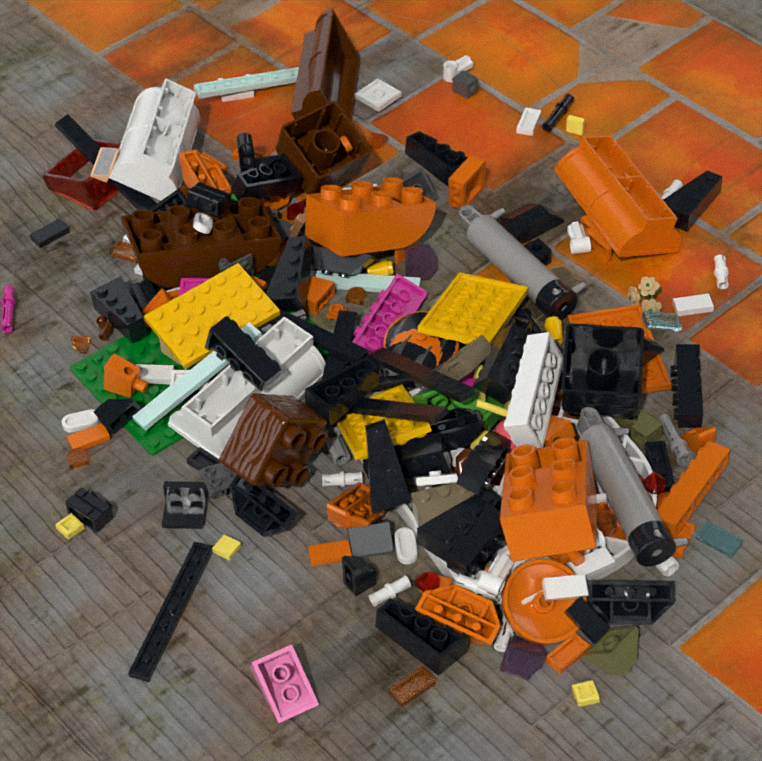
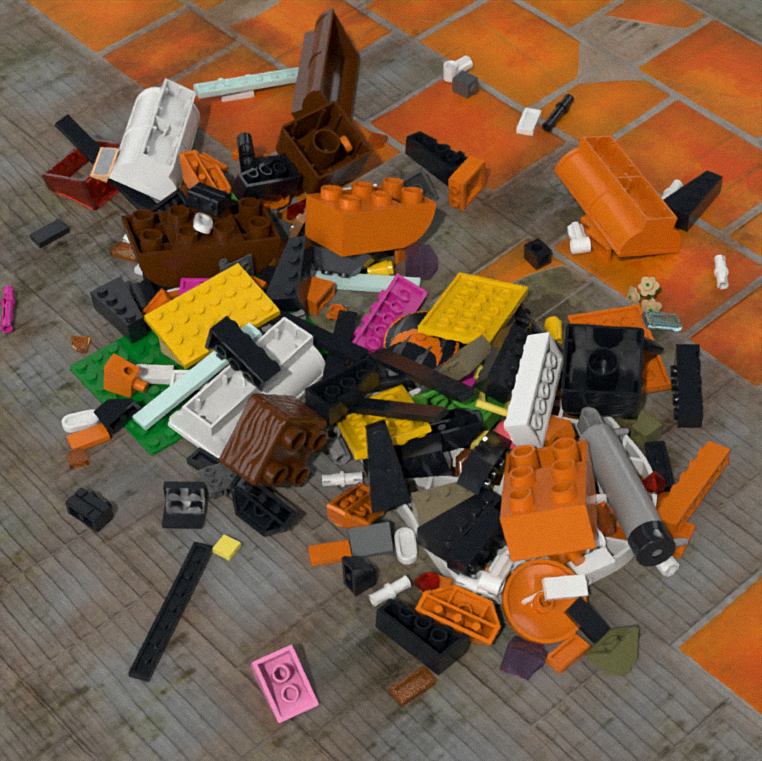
(69, 526): light yellow tile -> none
(105, 326): reddish brown arm -> none
(356, 296): clear orange tile -> none
(378, 95): white plate -> none
(435, 477): white plate -> none
(503, 636): white pin -> none
(518, 264): light grey piece -> none
(530, 221): black wedge -> none
(575, 125): light yellow tile -> none
(585, 693): light yellow tile -> none
(631, 600): black wedge -> none
(678, 445): light grey pin -> none
(693, 304): white tile -> none
(699, 437): orange slope -> none
(719, 539): clear light blue tile -> none

